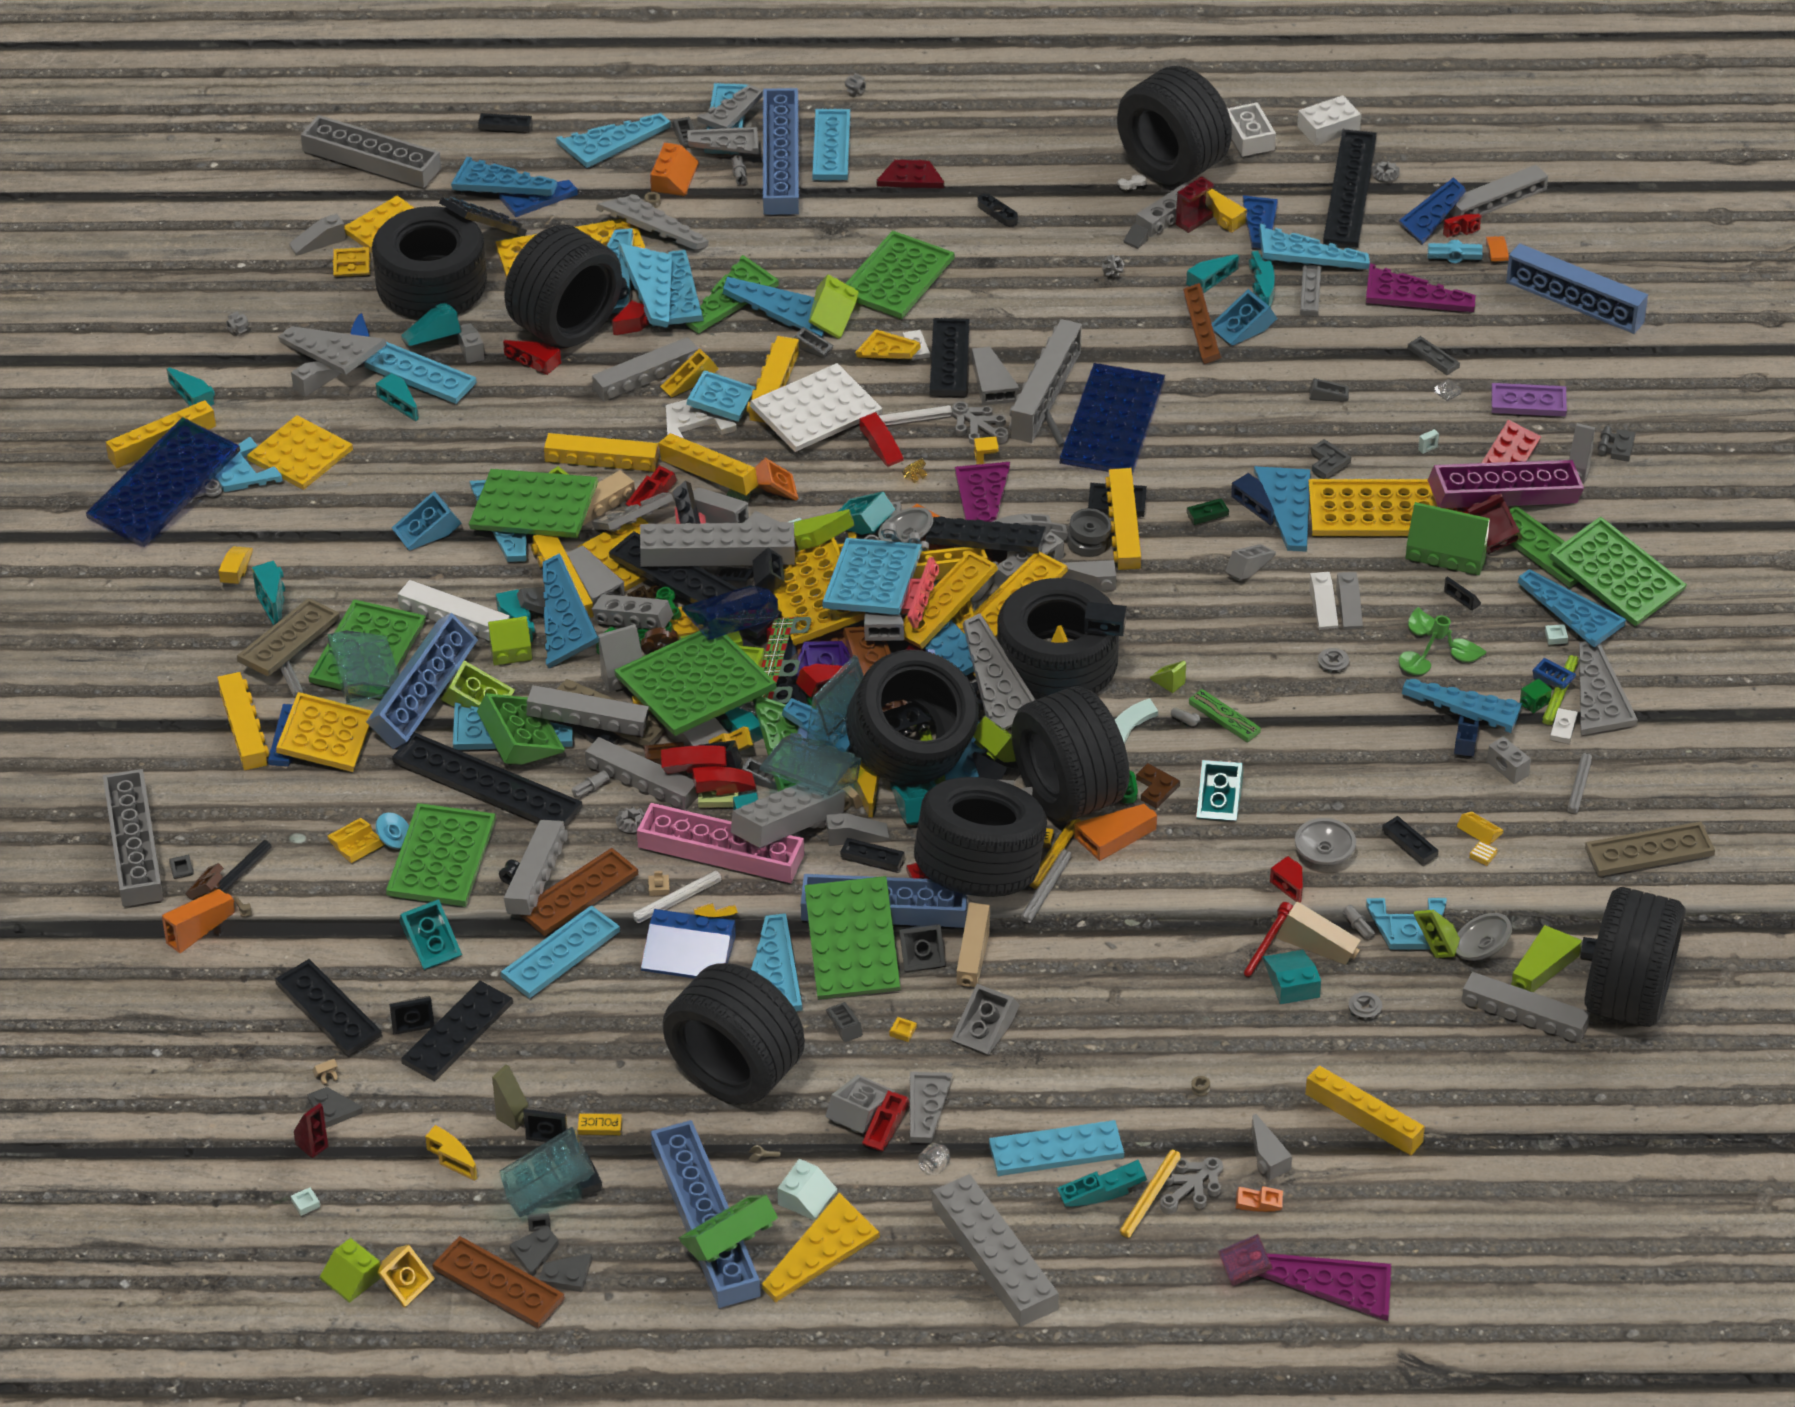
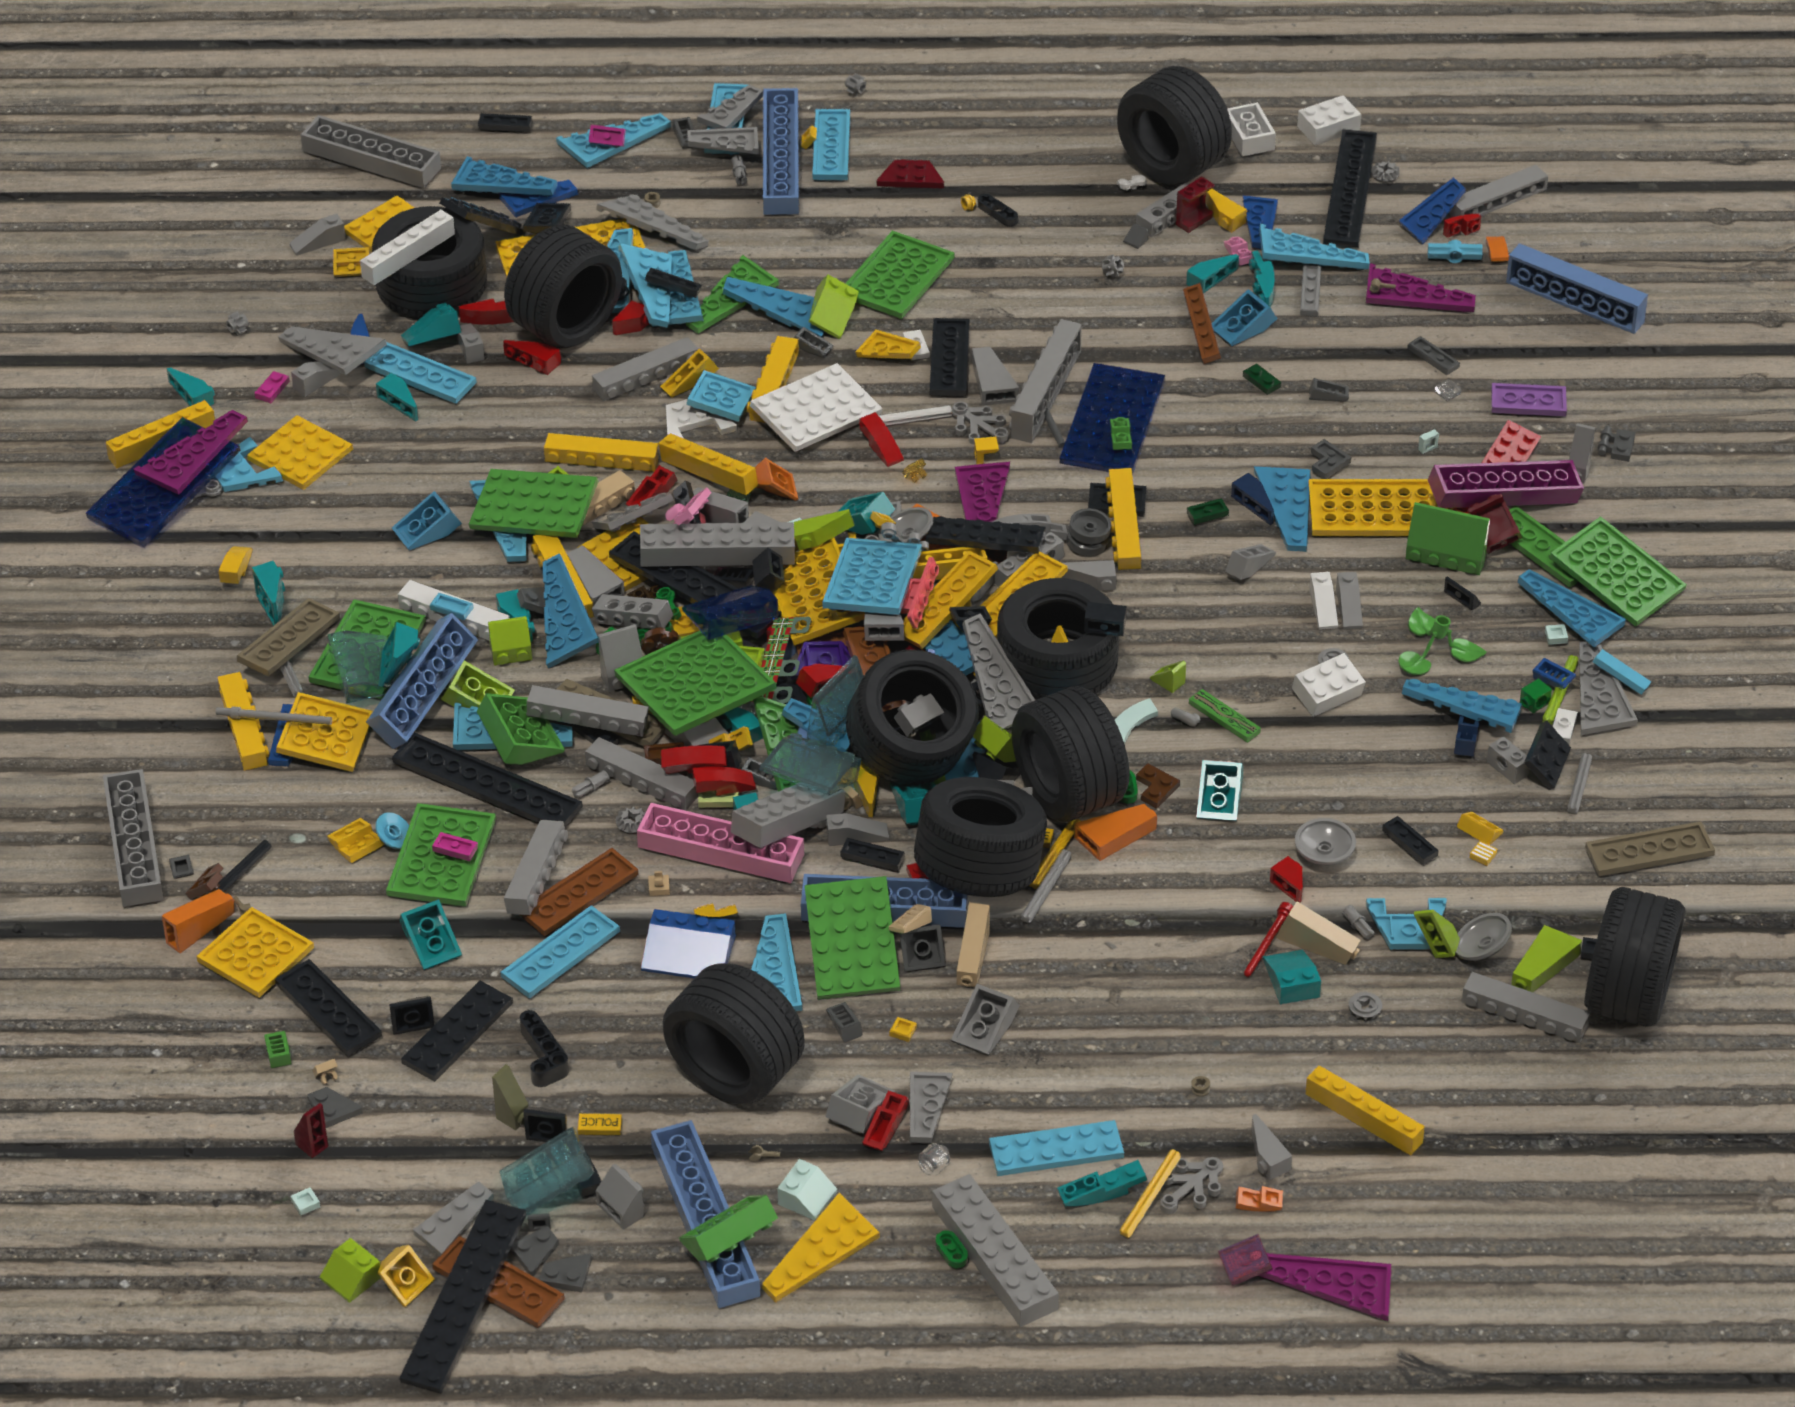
(191, 455): none -> magenta wing
(237, 712): none -> light grey bar
(255, 952): none -> yellow plate
(272, 387): none -> dark pink plate
(278, 1059): none -> bright green slope
(397, 651): none -> teal slope
(407, 247): none -> white brick
(447, 604): none -> medium azure tile
(449, 1222): none -> light grey wing
(451, 1152): yellow slope -> none
(455, 846): none -> dark pink plate
(463, 1296): none -> black plate
(484, 313): none -> red slope
(507, 873): black wheel -> none
(546, 216): none -> black plate
(552, 1059): none -> black beam
(607, 135): none -> dark pink plate
(620, 1197): none -> light grey slope
(673, 170): orange slope -> none
(673, 283): none -> black plate
(677, 896): white axle -> none
(684, 514): none -> bright pink plate
(808, 137): none -> yellow tile
(880, 518): none -> yellow plate
(912, 919): none -> tan slope
(918, 714): none -> light grey brick
(953, 1253): none -> green plate
(961, 614): none -> black slope
(968, 202): none -> yellow plate
(1120, 433): none -> bright green slope
(1238, 246): none -> bright pink slope
(1262, 379): none -> dark green plate
(1328, 684): none -> white brick
(1376, 285): none -> dark tan hand
(1547, 755): none -> black plate
(1621, 671): none -> medium azure tile

